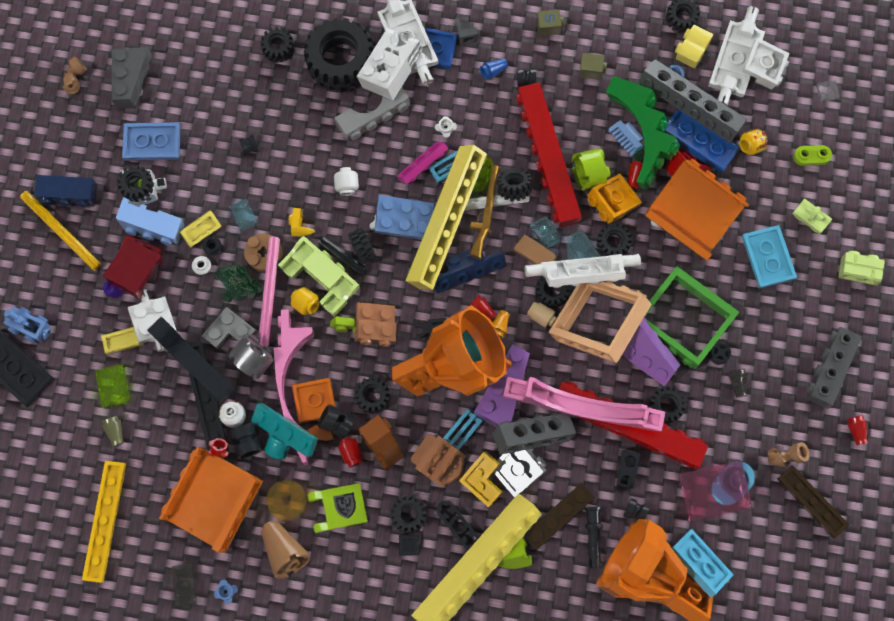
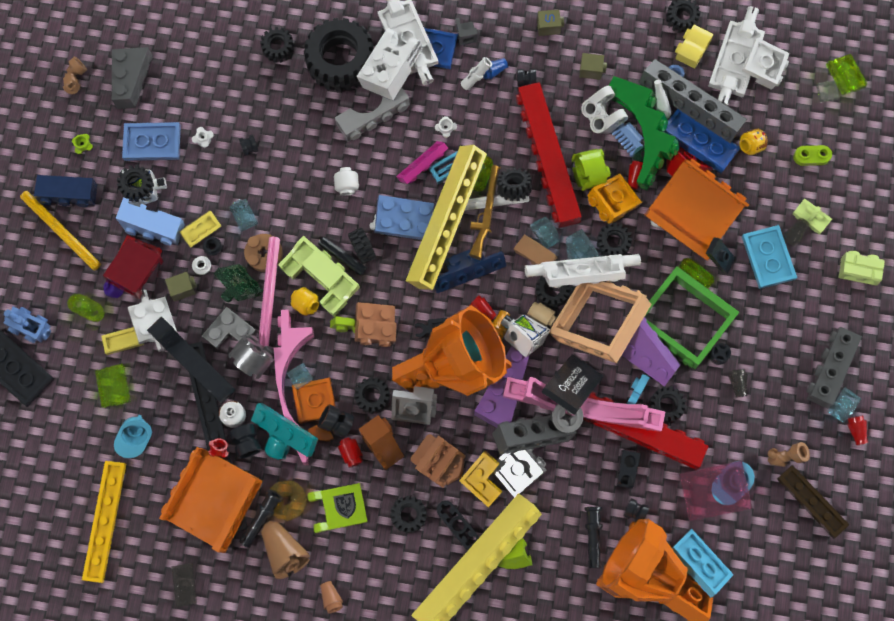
(82, 139): none -> lime plate
(87, 308): none -> clear neon green plate
(113, 430): olive cone -> none
(132, 437): none -> medium azure piece
(181, 286): none -> olive brick
(207, 137): none -> white plate
(223, 585): medium blue plate -> none
(265, 510): none -> black pin
(295, 221): yellow plate -> none
(299, 376): none -> clear light blue bracket
(331, 599): none -> nougat cone
(408, 545): black tile -> none
(414, 406): none -> light grey plate
(472, 417): medium azure tile -> none
(476, 73): none -> white pin
(524, 333): none -> white torso
(558, 516): dark brown plate -> none
(561, 424): none -> light grey gear
(572, 384): none -> black tile
(599, 100): none -> white piece
(638, 386): none -> medium azure plate
(662, 102): none -> white piece
(697, 272): none -> clear neon green plate
(720, 255): none -> black plate
(796, 232): none -> clear smoke cone
(844, 405): none -> clear light blue bracket
(846, 74): none -> clear neon green plate

